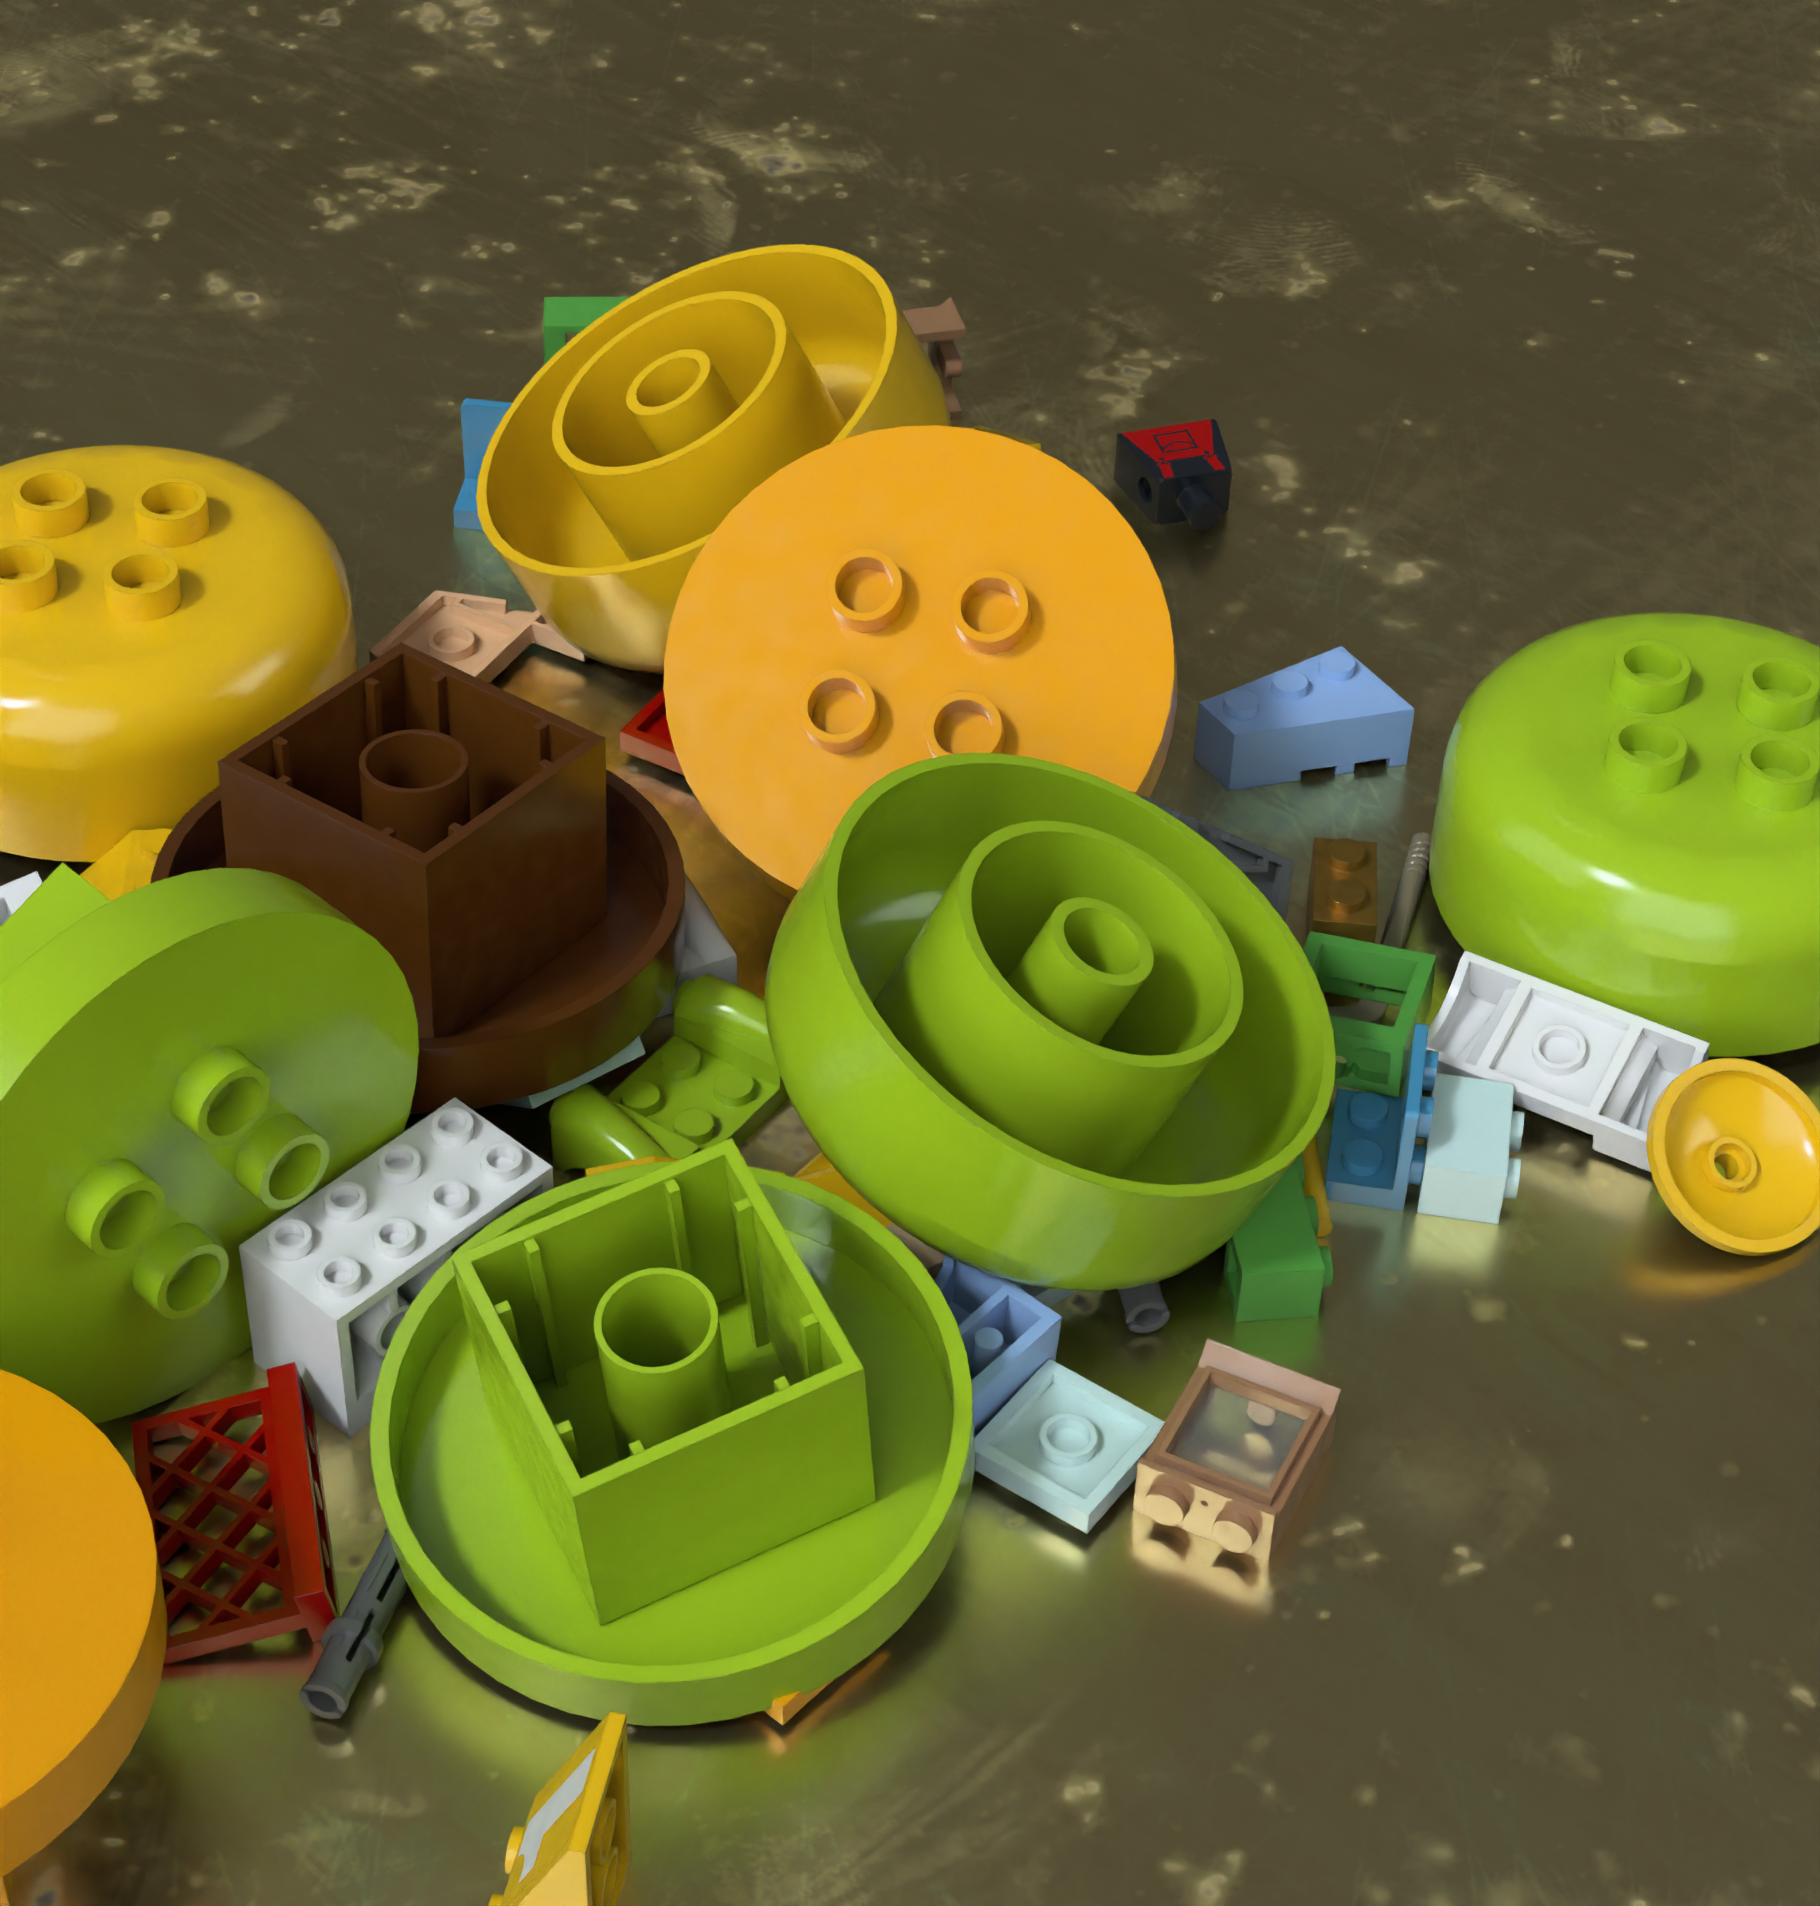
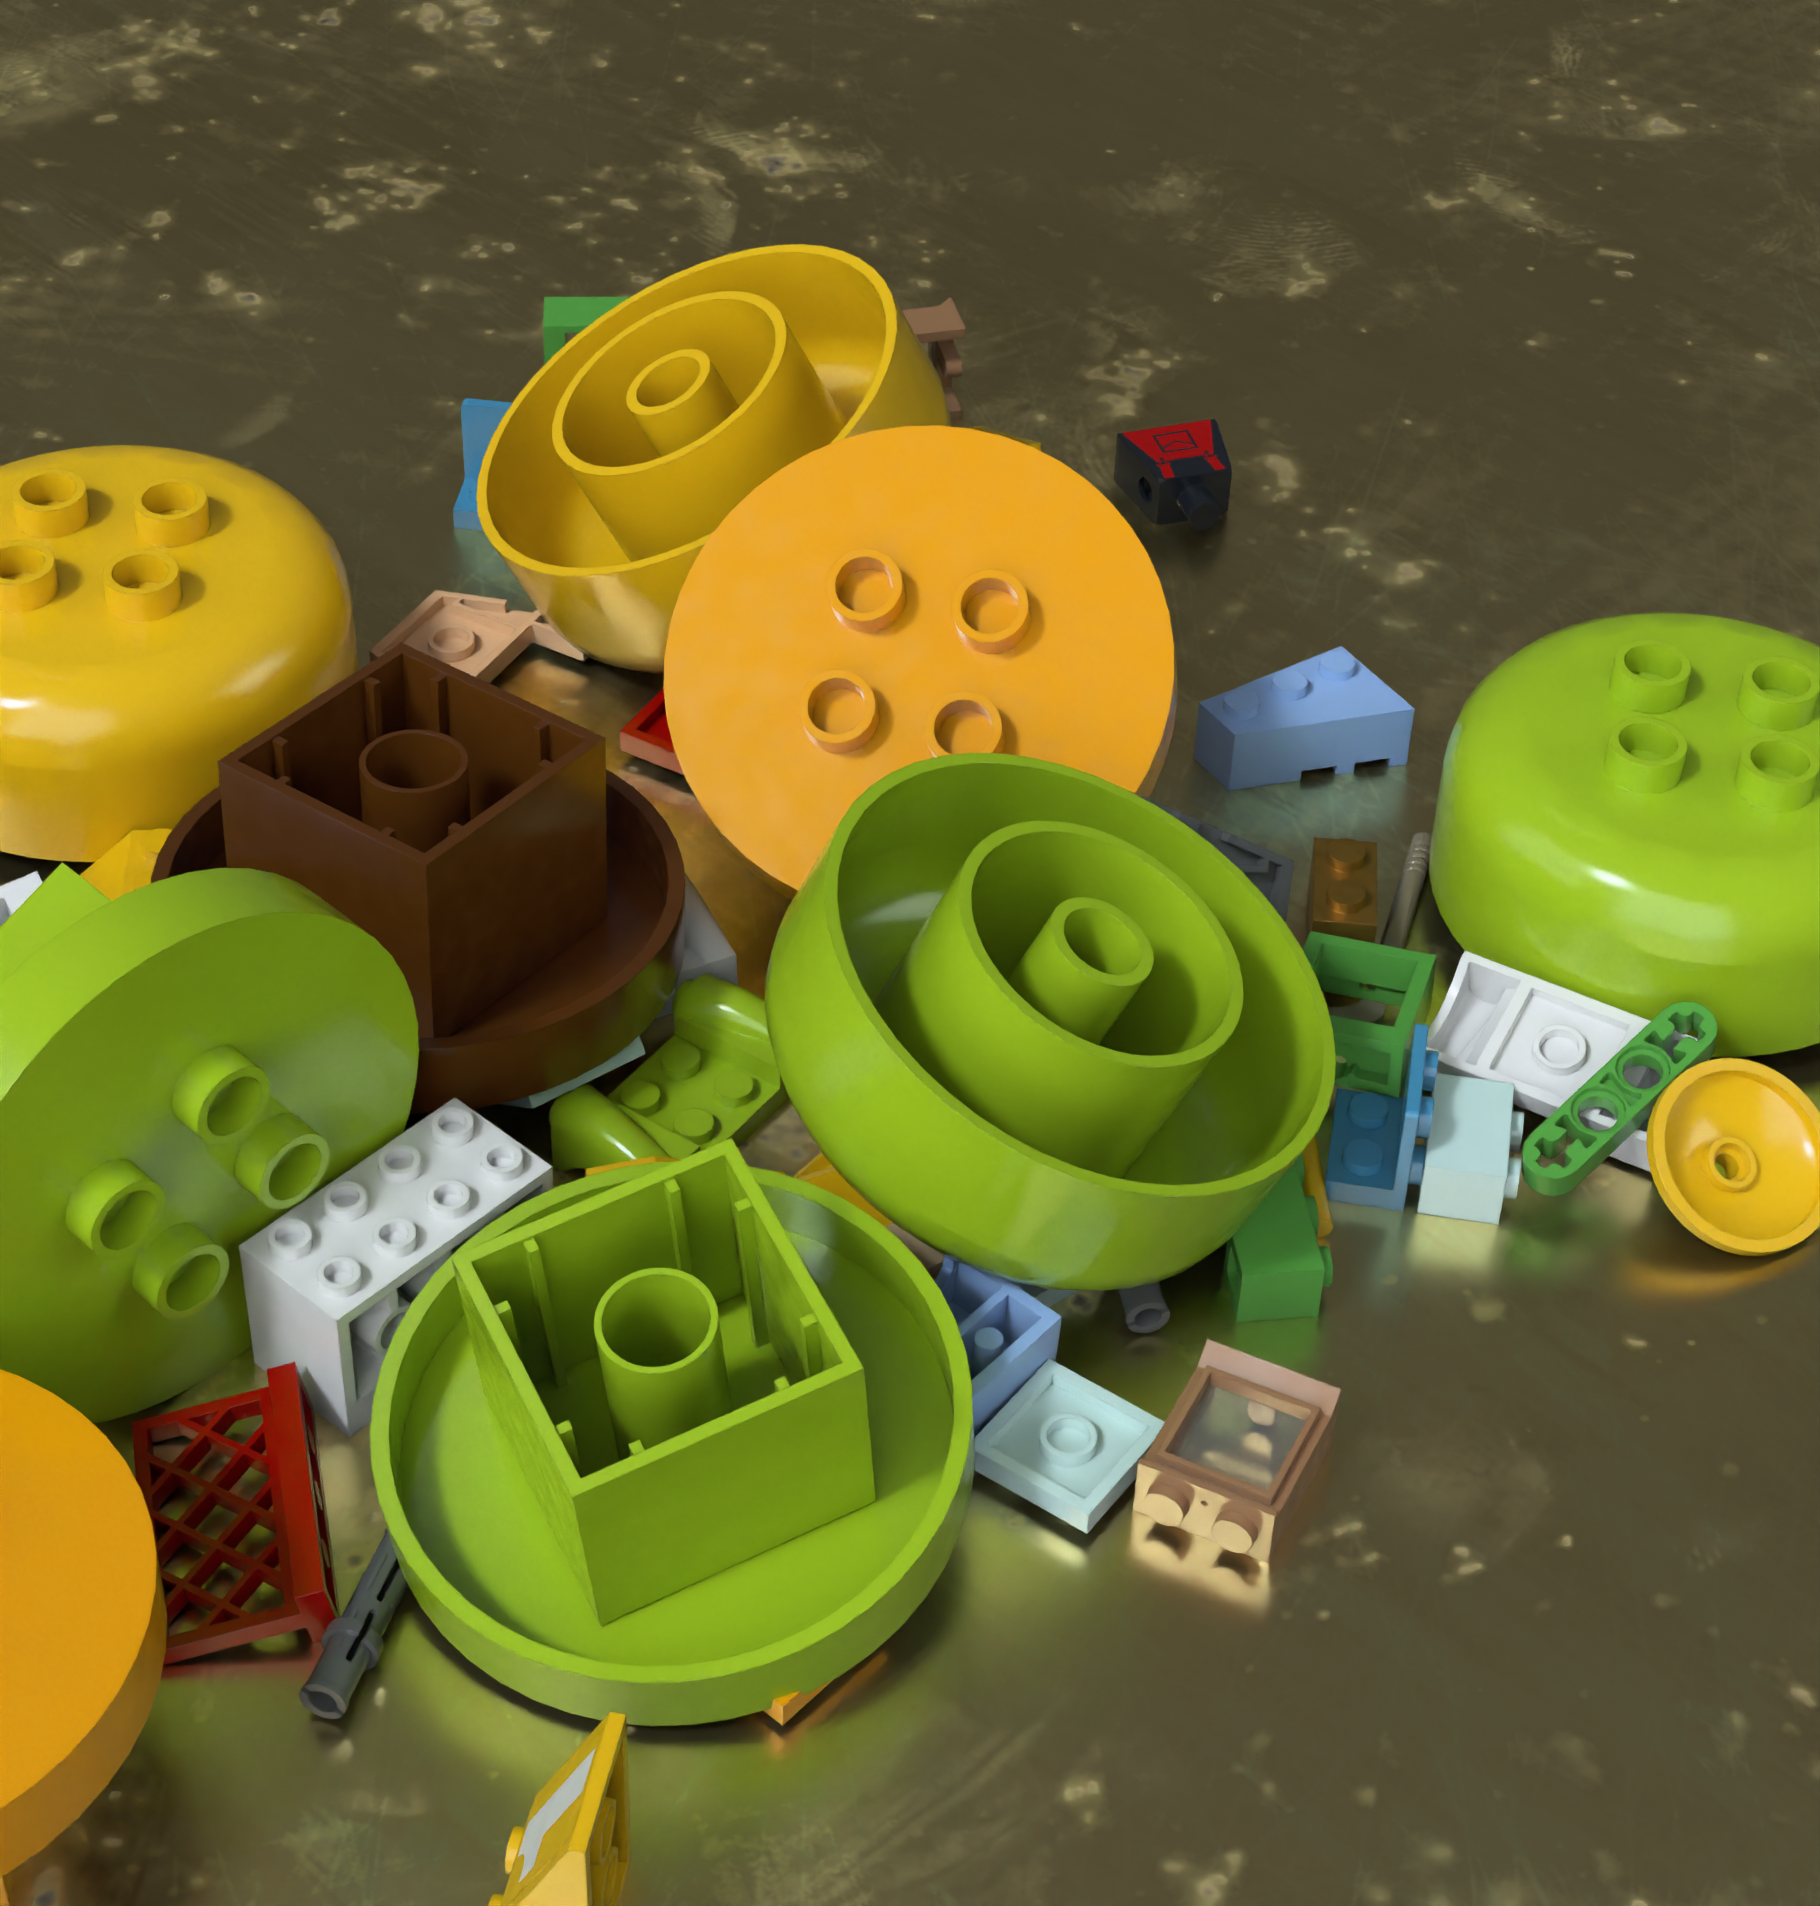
(1611, 1091): none -> bright green beam

